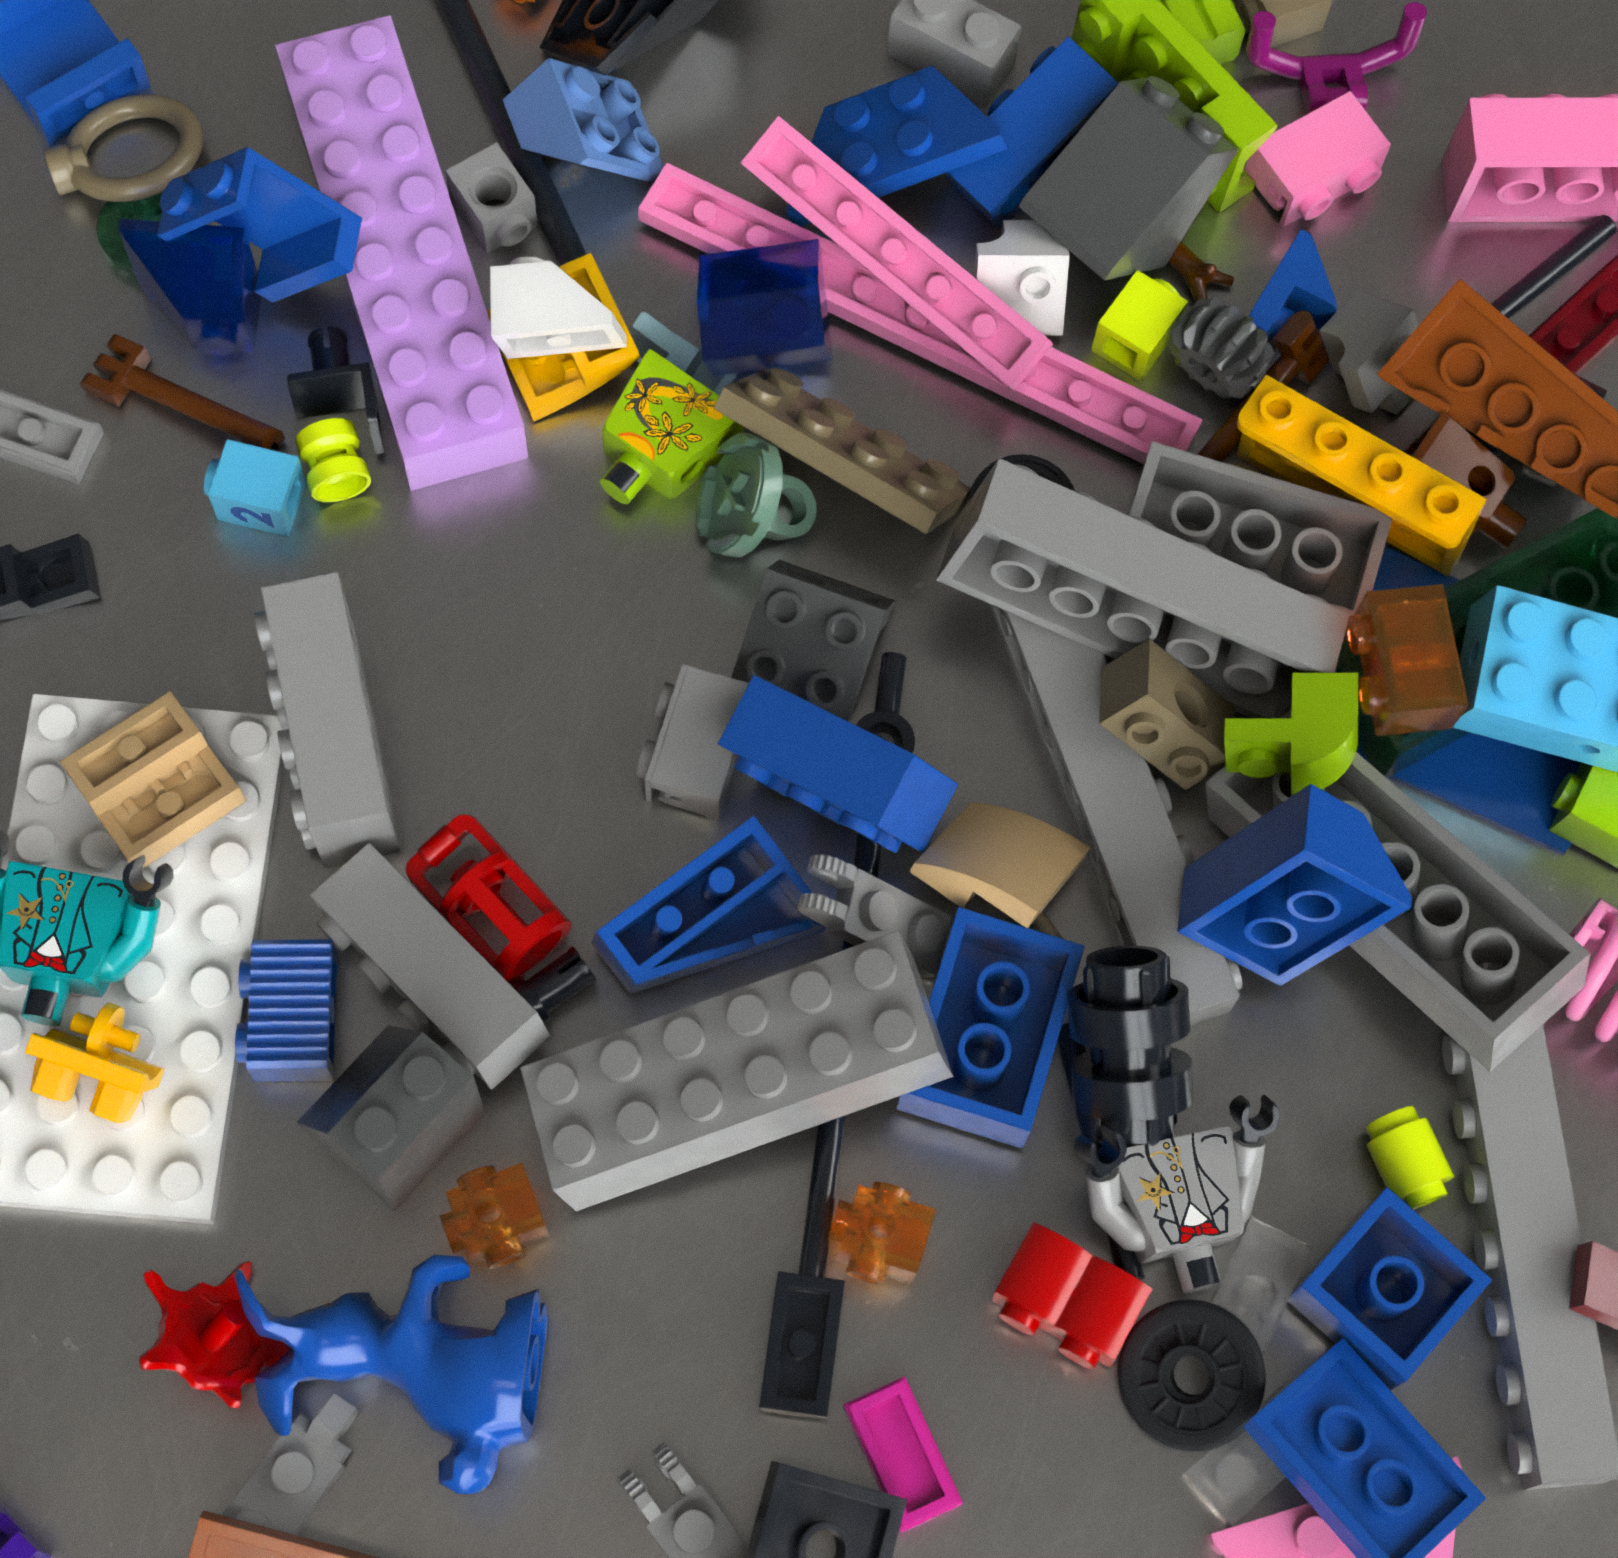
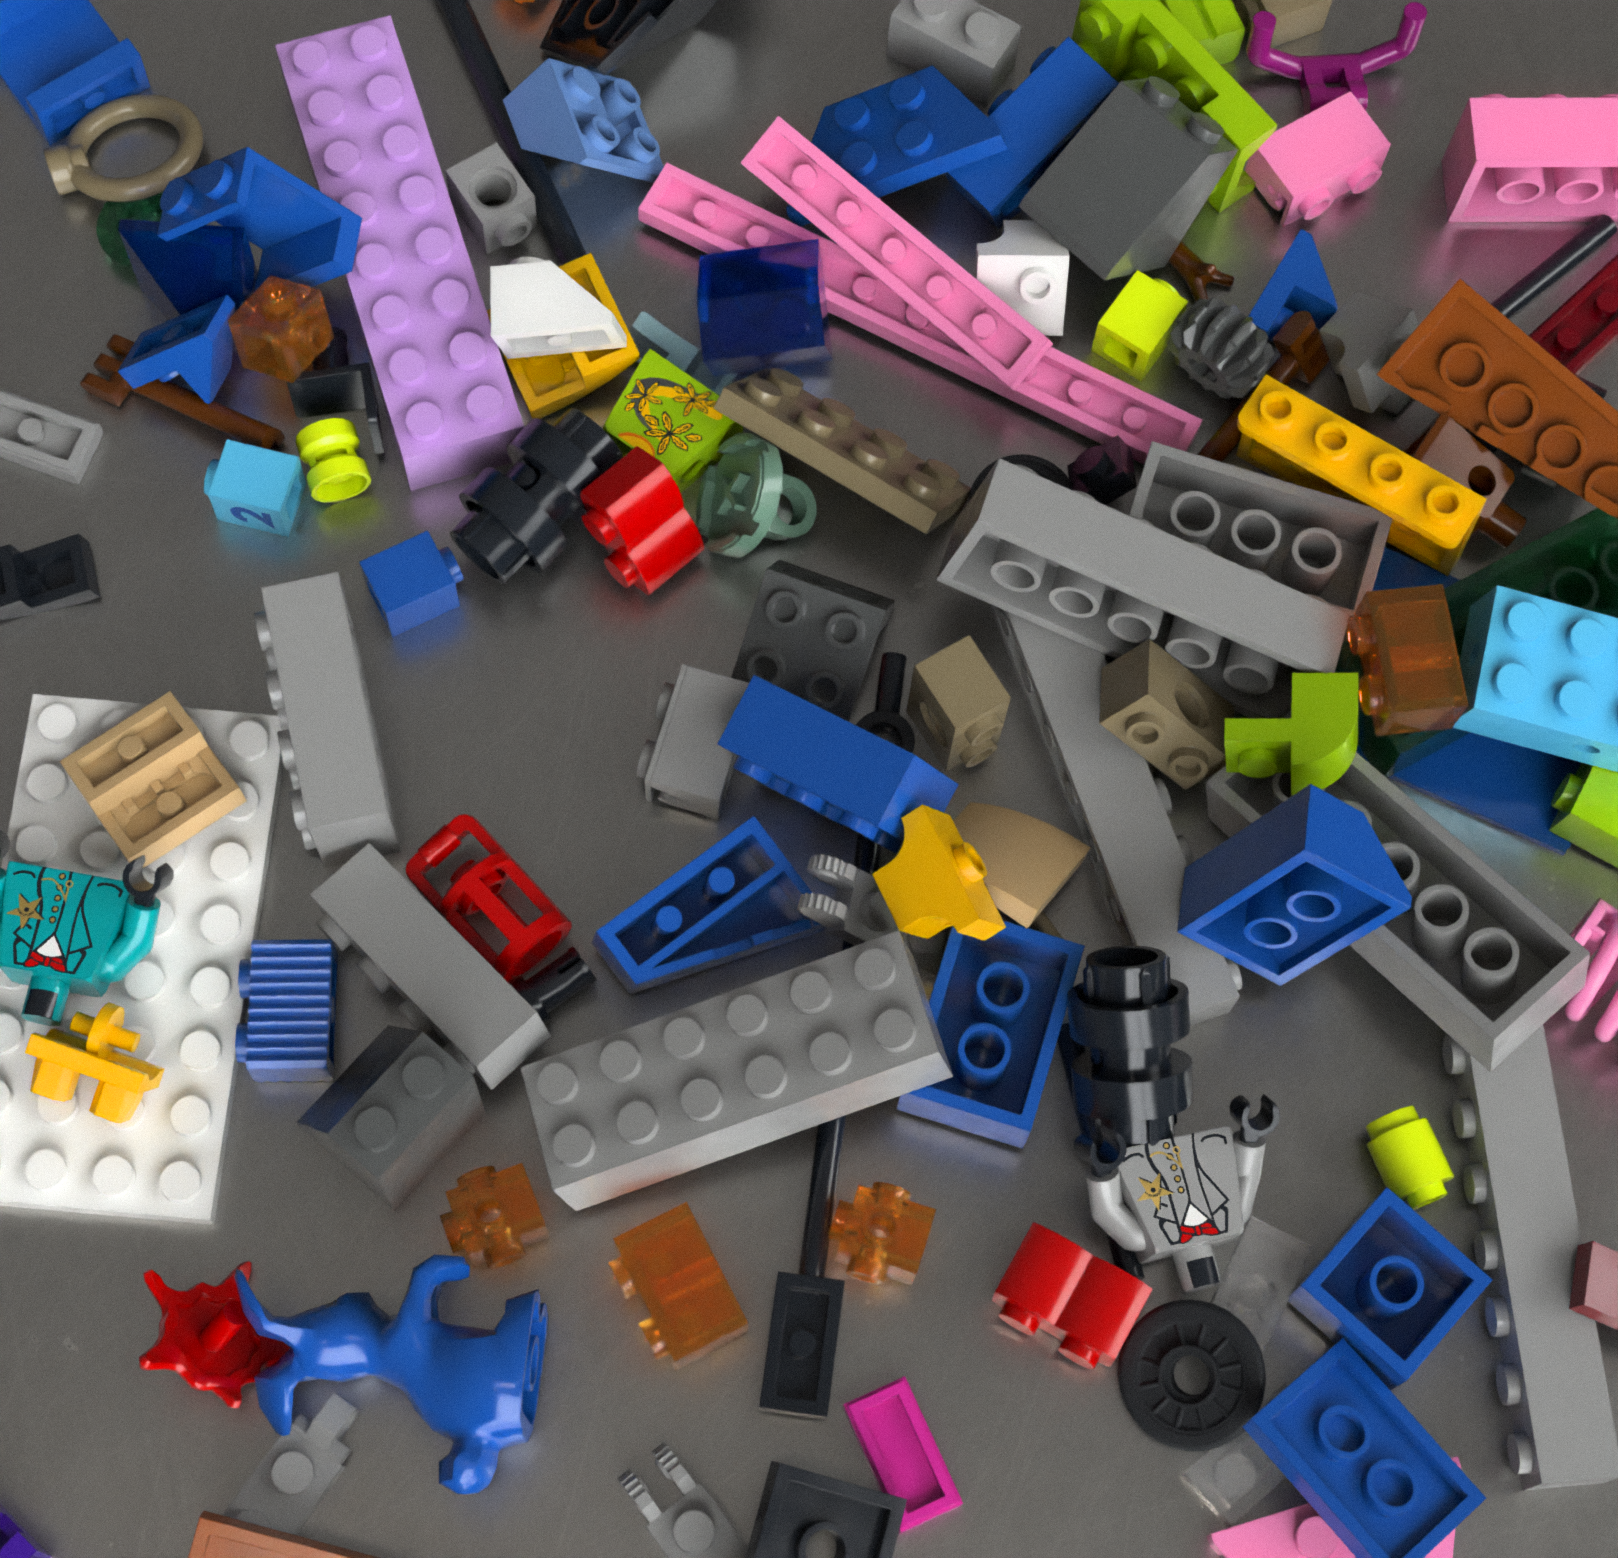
(190, 345): none -> blue slope
(281, 328): none -> clear orange brick
(412, 582): none -> blue brick
(519, 514): none -> black piece
(640, 521): none -> red brick
(678, 1286): none -> clear orange brick
(937, 880): none -> yellow brick
(958, 704): none -> dark tan brick
(1104, 471): none -> black plate

